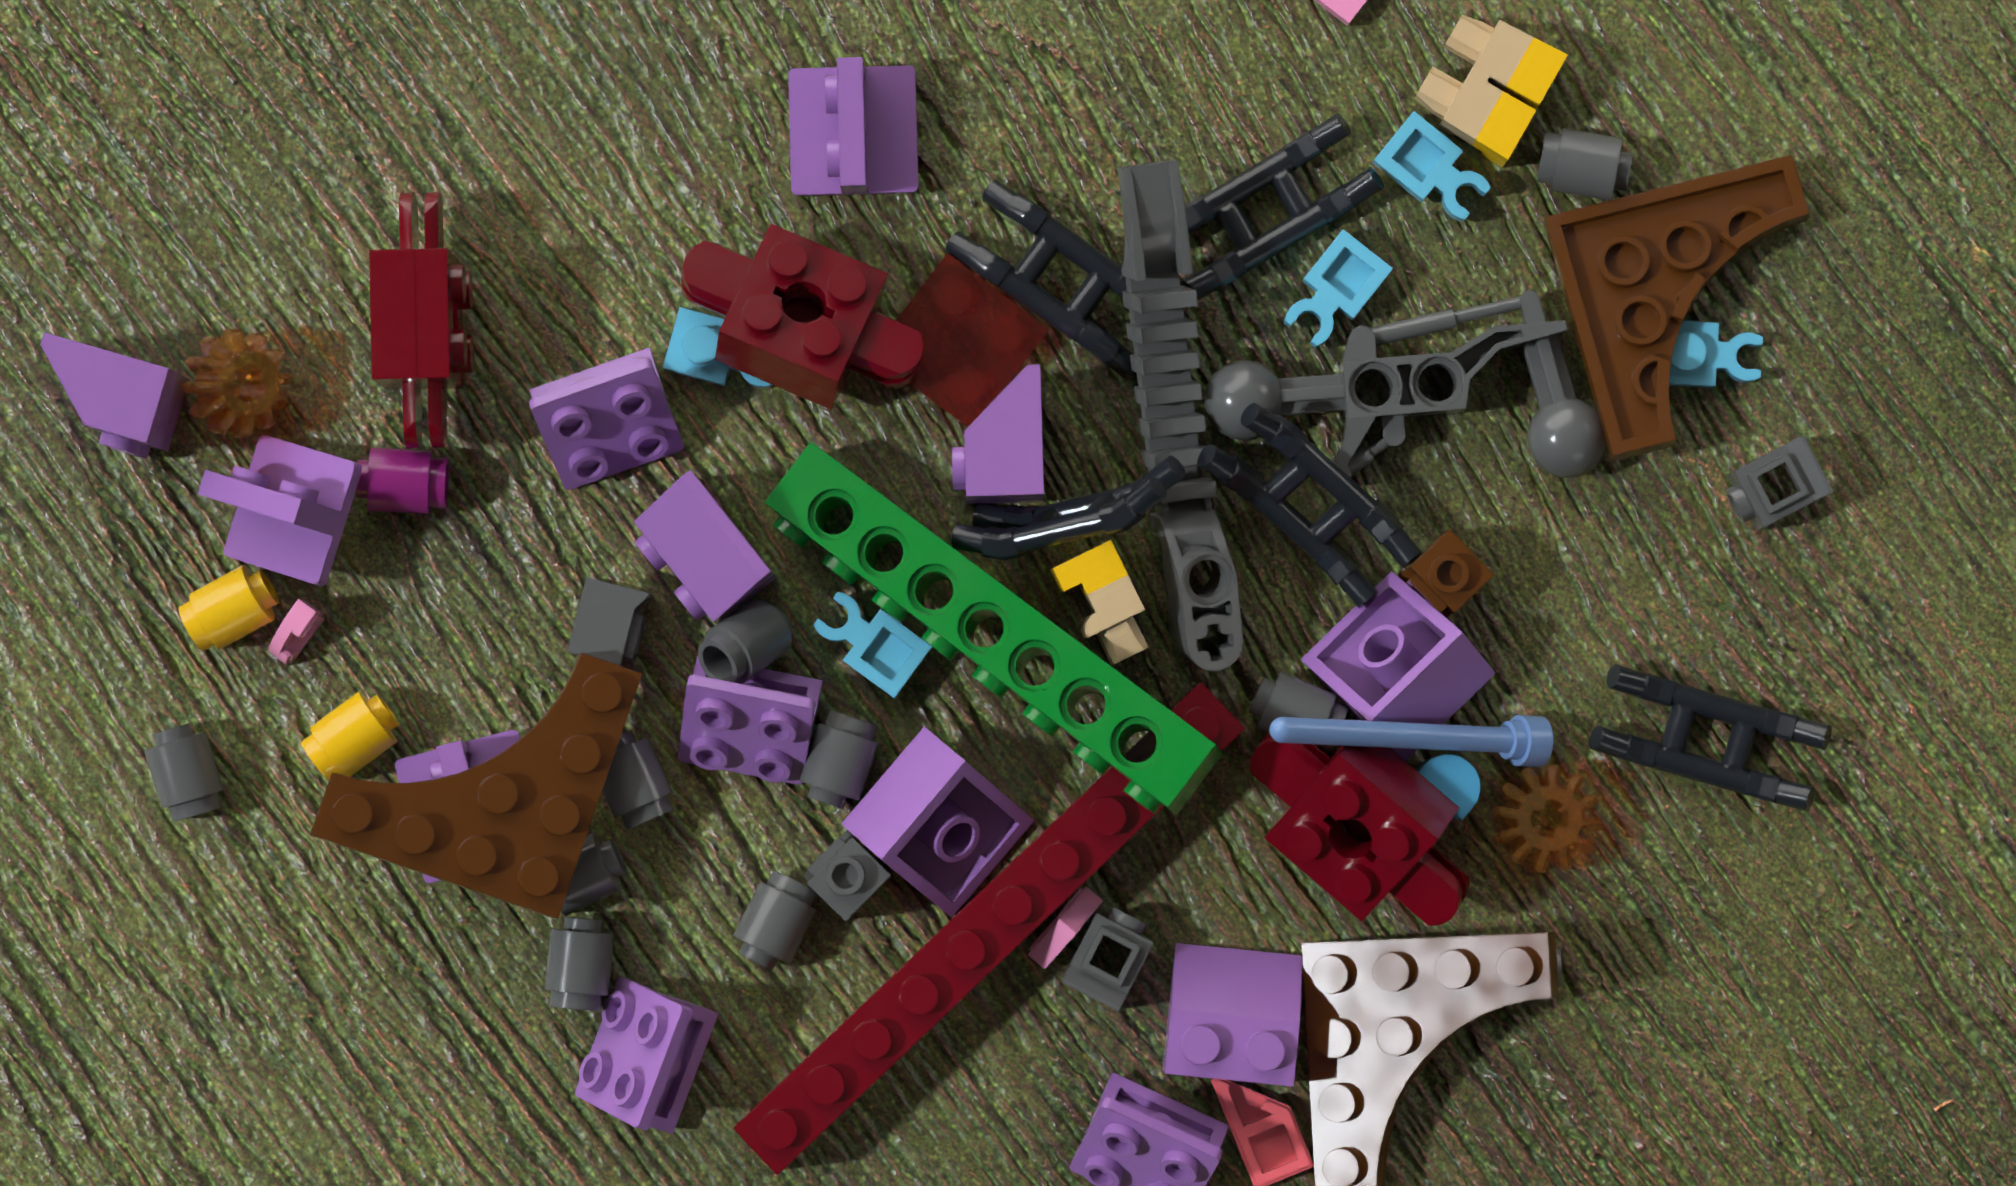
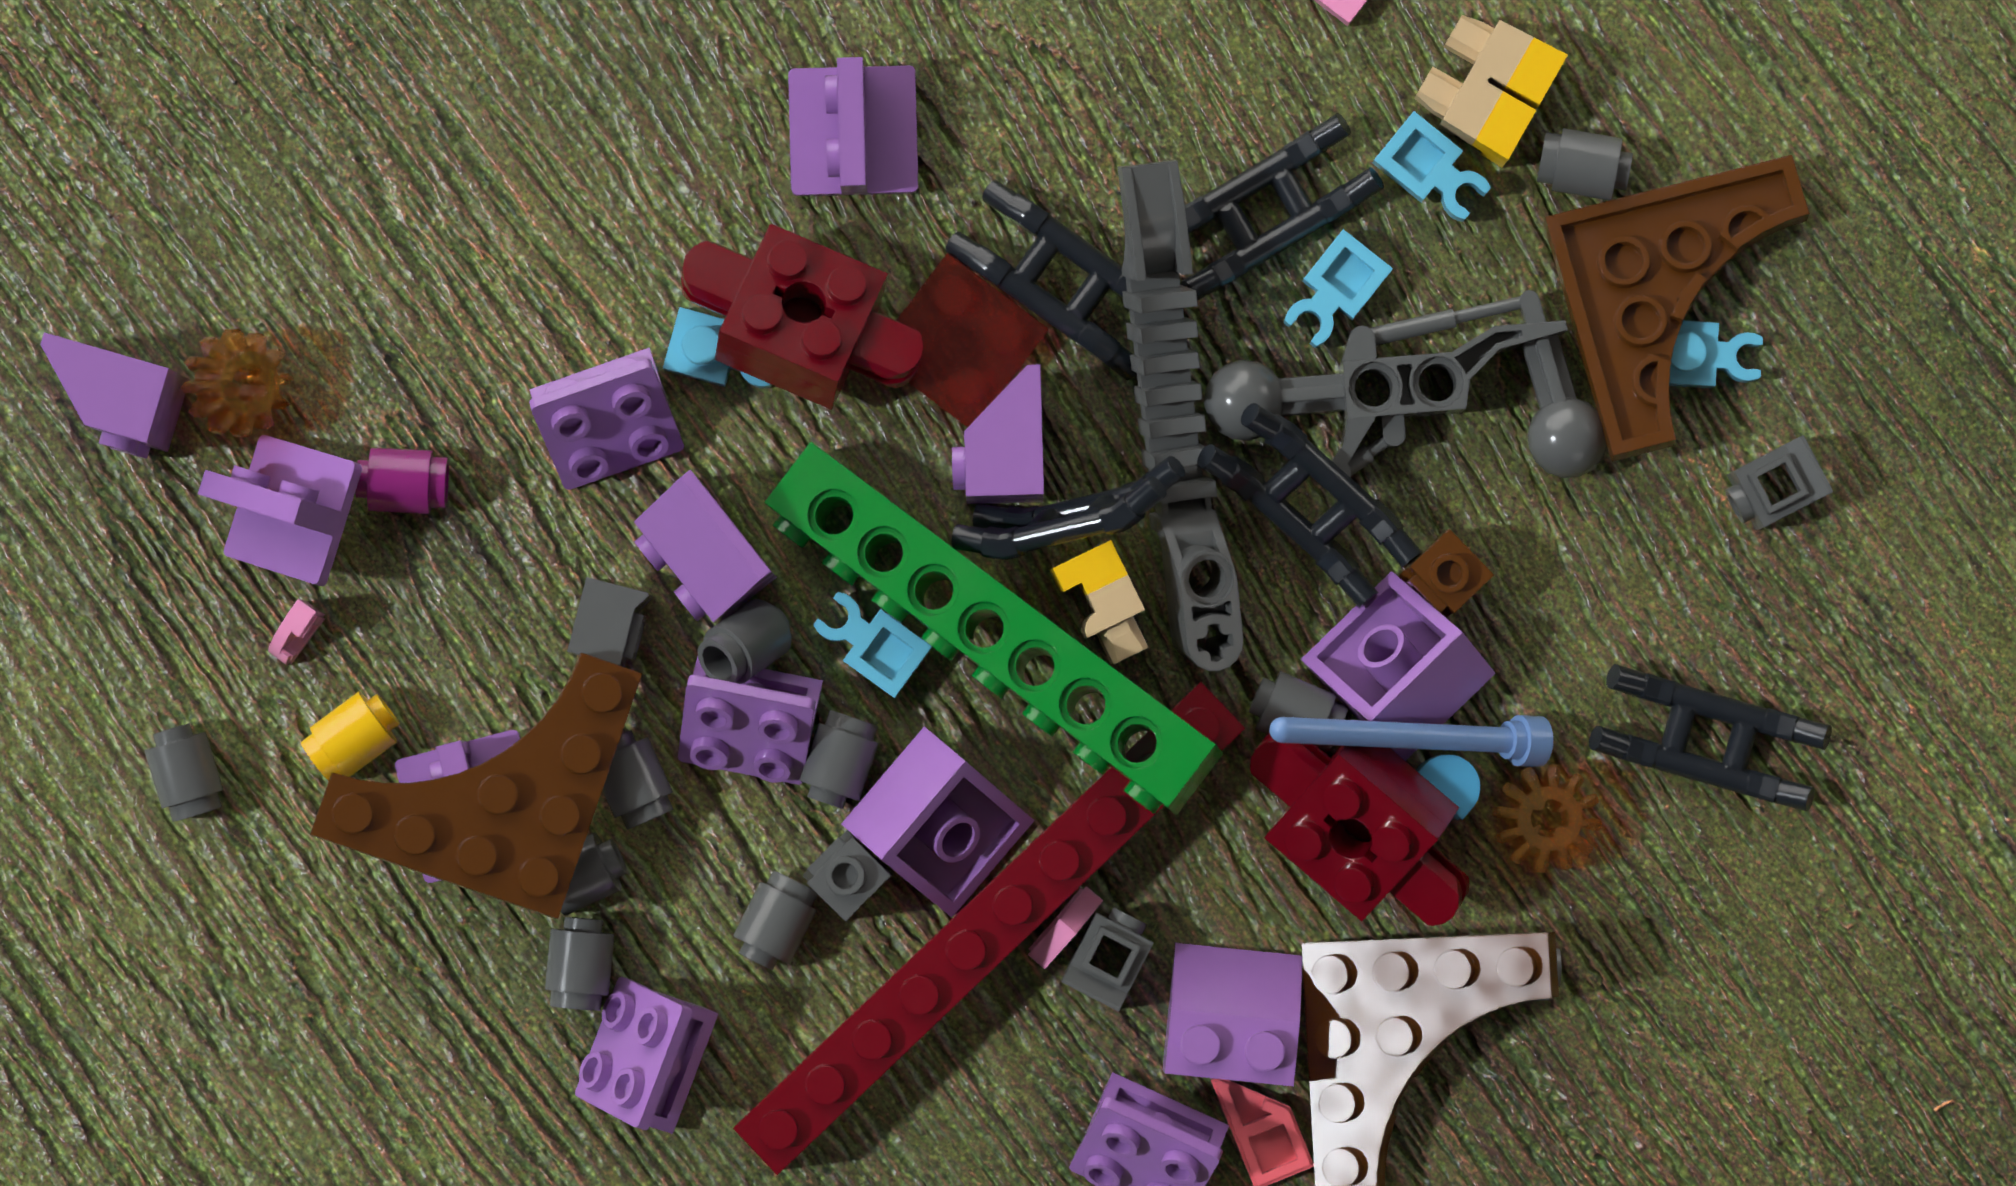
(229, 608): yellow brick -> none
(419, 319): dark red brick -> none

